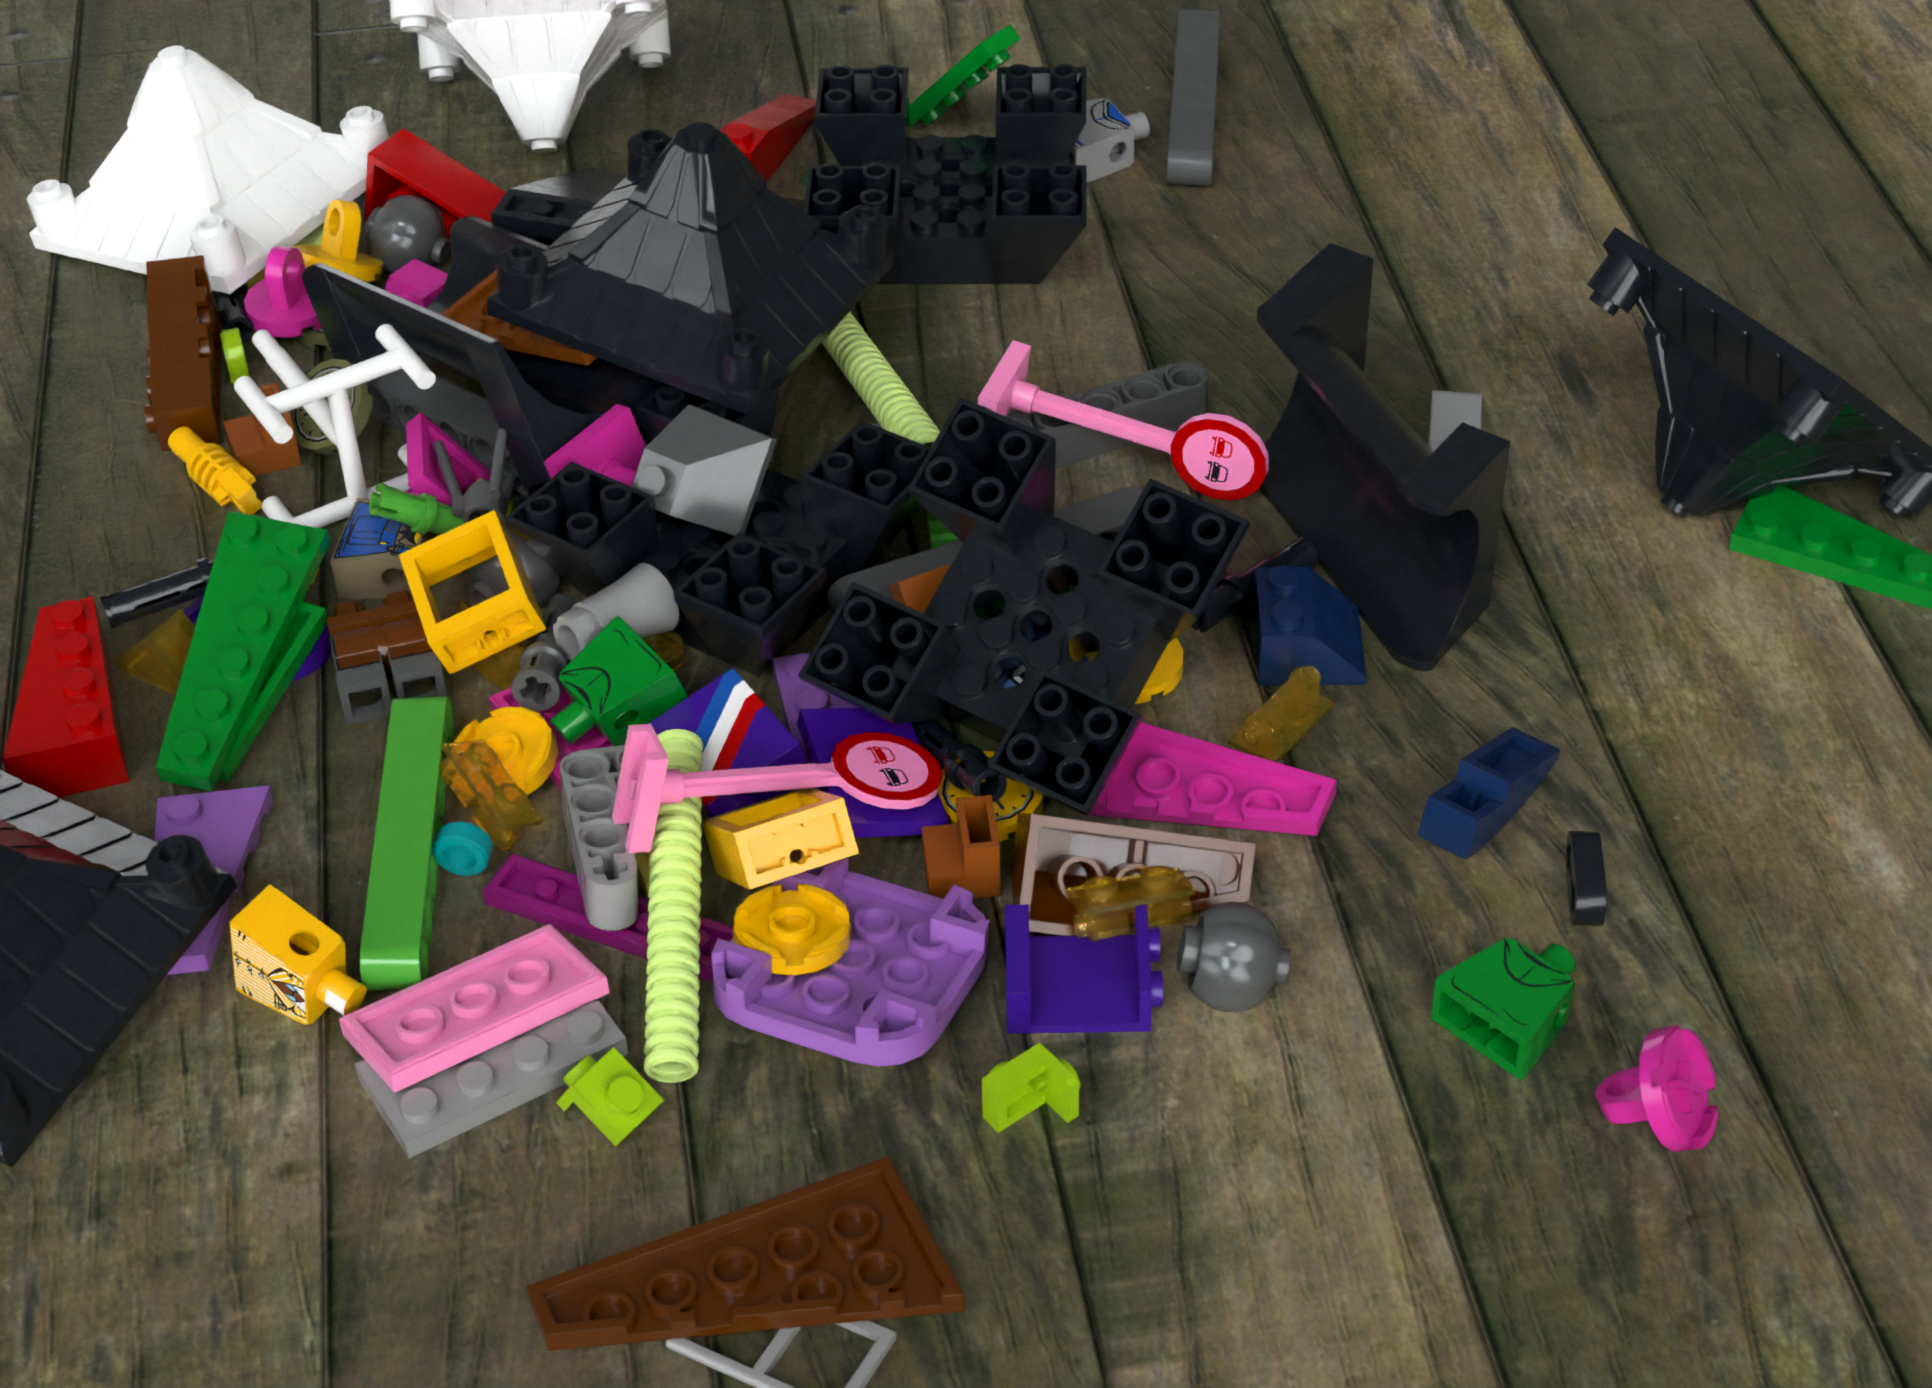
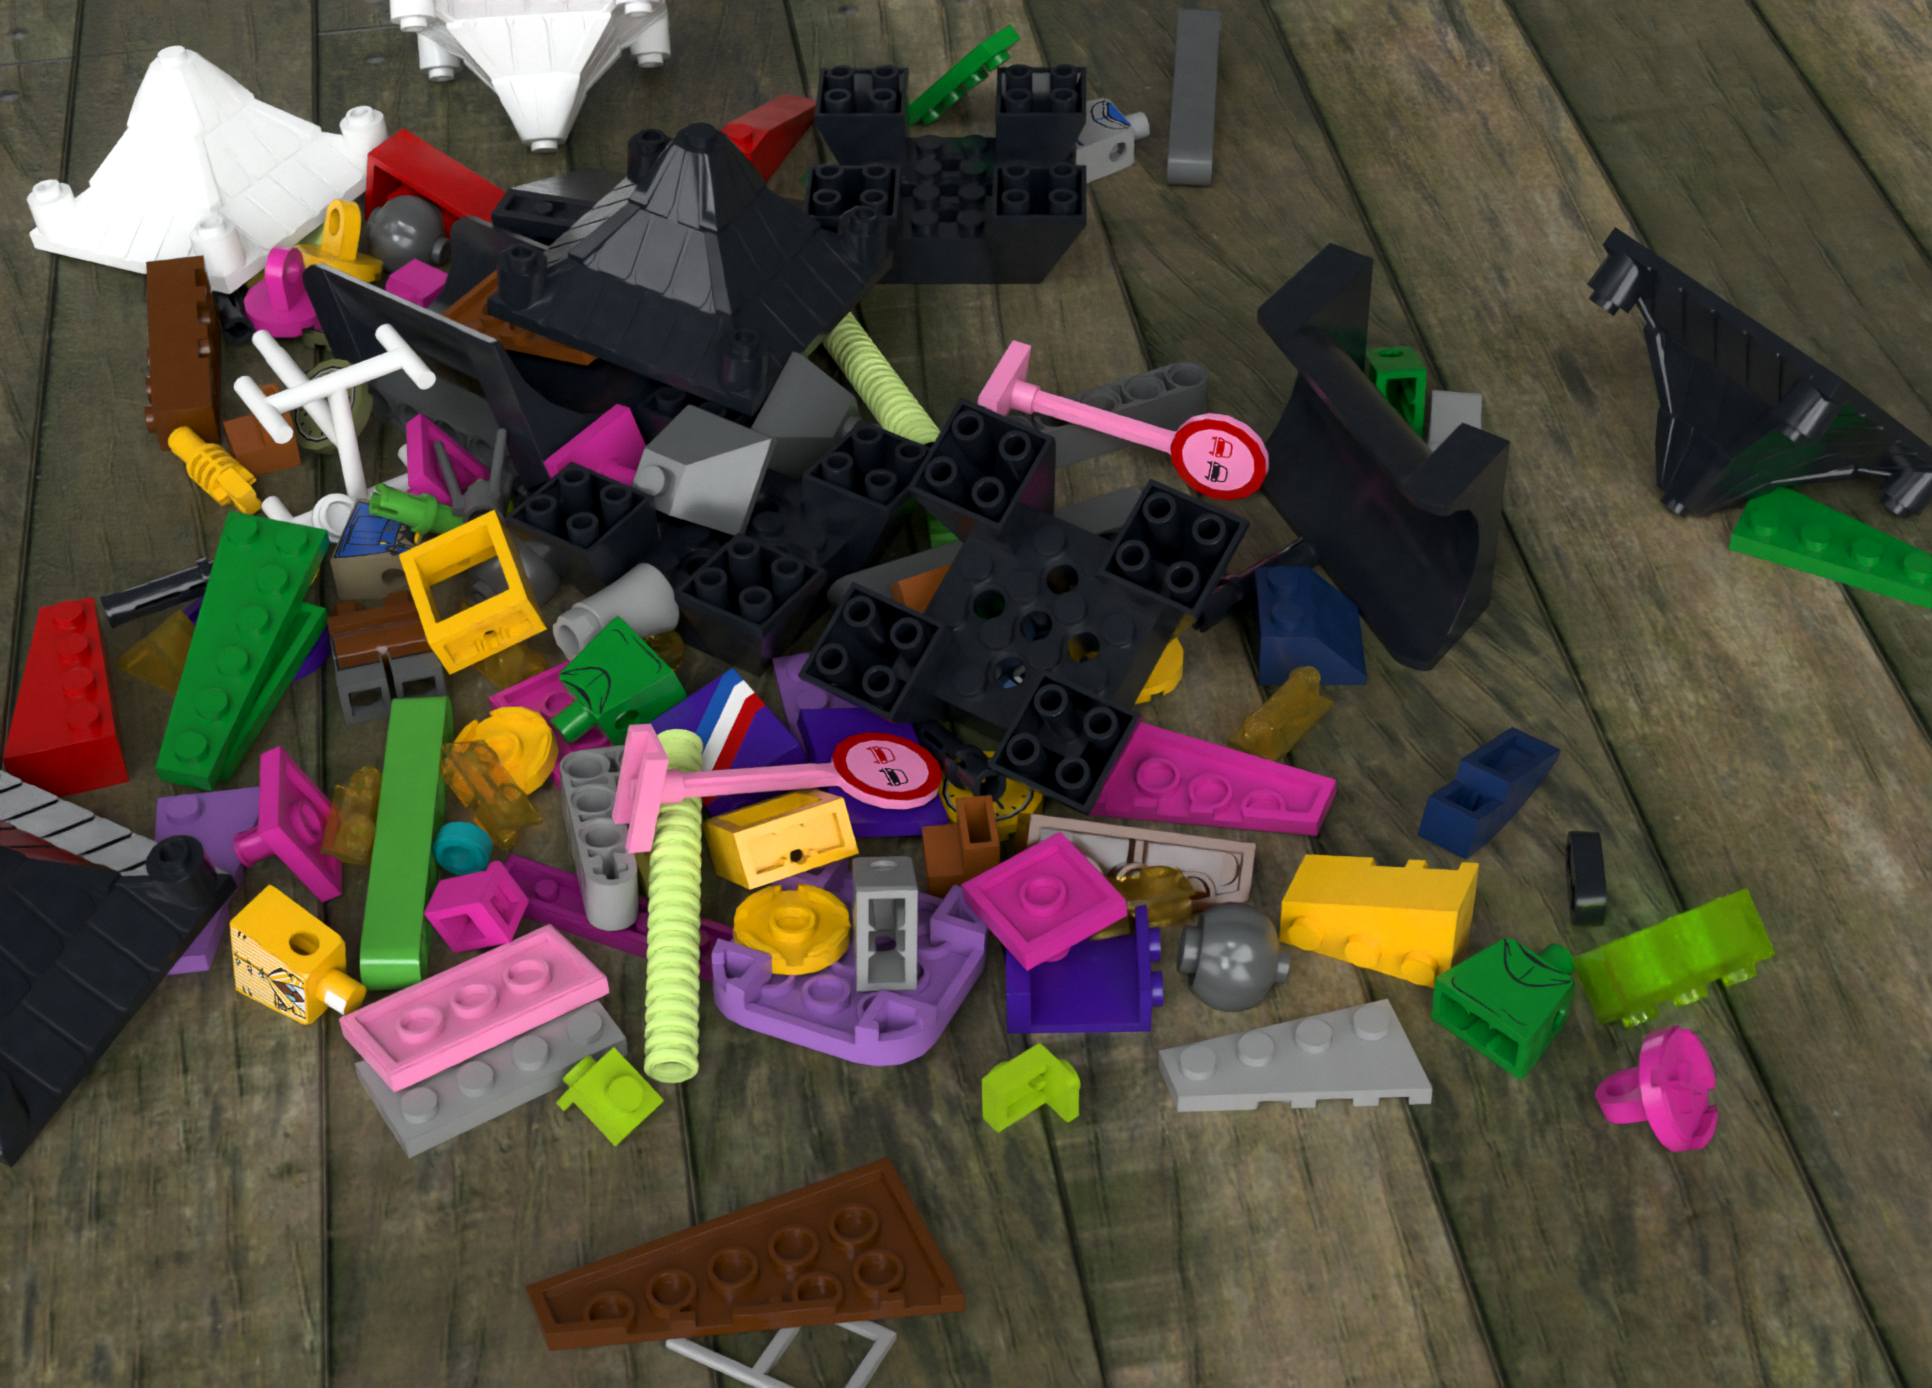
(234, 354): lime tile -> none
(291, 826): none -> dark pink tile
(332, 514): none -> white plate
(353, 818): none -> clear yellow hinge
(477, 908): none -> dark pink brick
(543, 662): dark grey pin -> none
(805, 415): none -> dark grey slope
(884, 906): none -> light grey torso
(1044, 901): none -> dark pink tile
(1330, 1055): none -> light grey wing
(1381, 917): none -> yellow wedge
(1401, 380): none -> green torso
(1674, 959): none -> clear neon green brick

